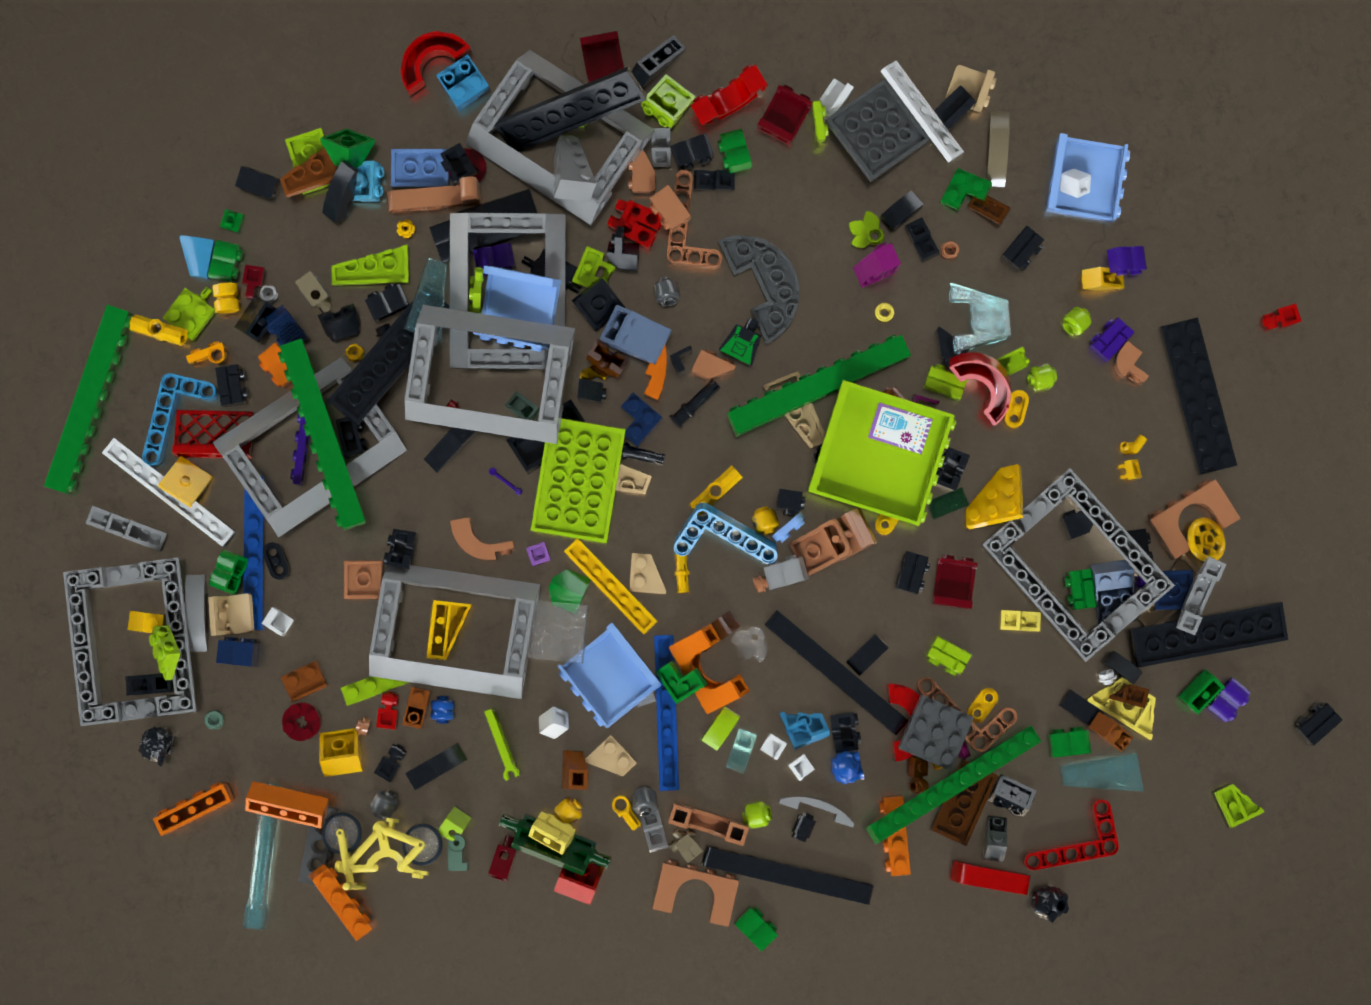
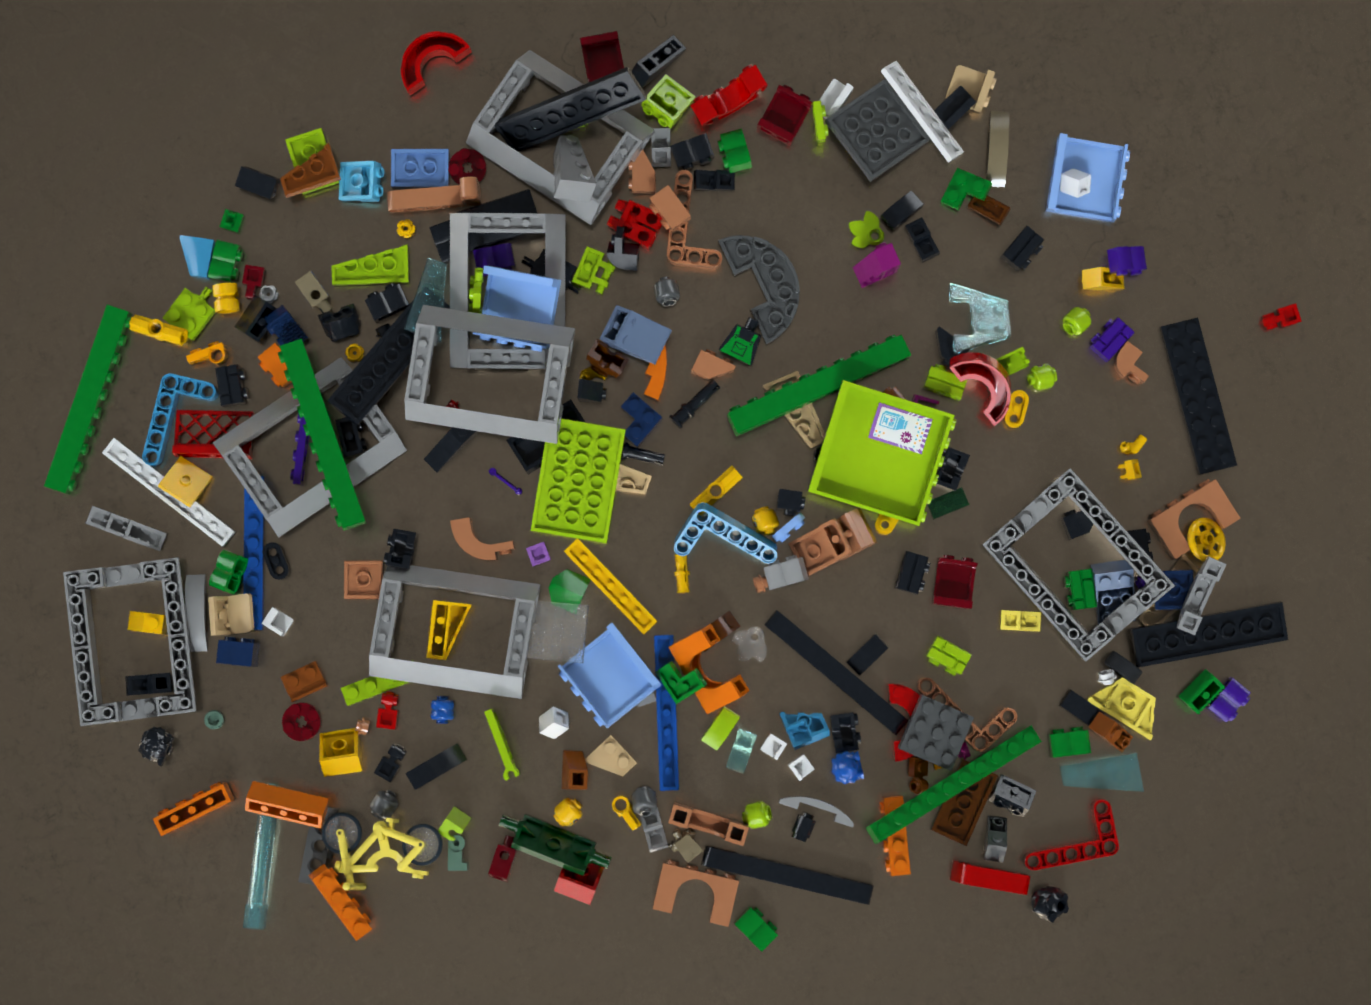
(165, 650): lime plate -> none
(340, 192): black slope -> none
(347, 146): green slope -> none
(417, 707): dark orange slope -> none
(457, 163): black cylinder -> none
(463, 82): dark azure slope -> none
(522, 406): sand green slope -> none
(552, 832): light yellow brick -> none
(597, 303): black plate -> none
(644, 575): tan wing -> none
(676, 362): black panel -> none
(886, 306): light yellow plate -> none
(952, 245): nougat plate -> none
(982, 705): yellow plate -> none
(999, 500): yellow plate -> none
(1132, 695): reddish brown slope -> none
(1236, 806): lime wing -> none
(1318, 723): black brick -> none

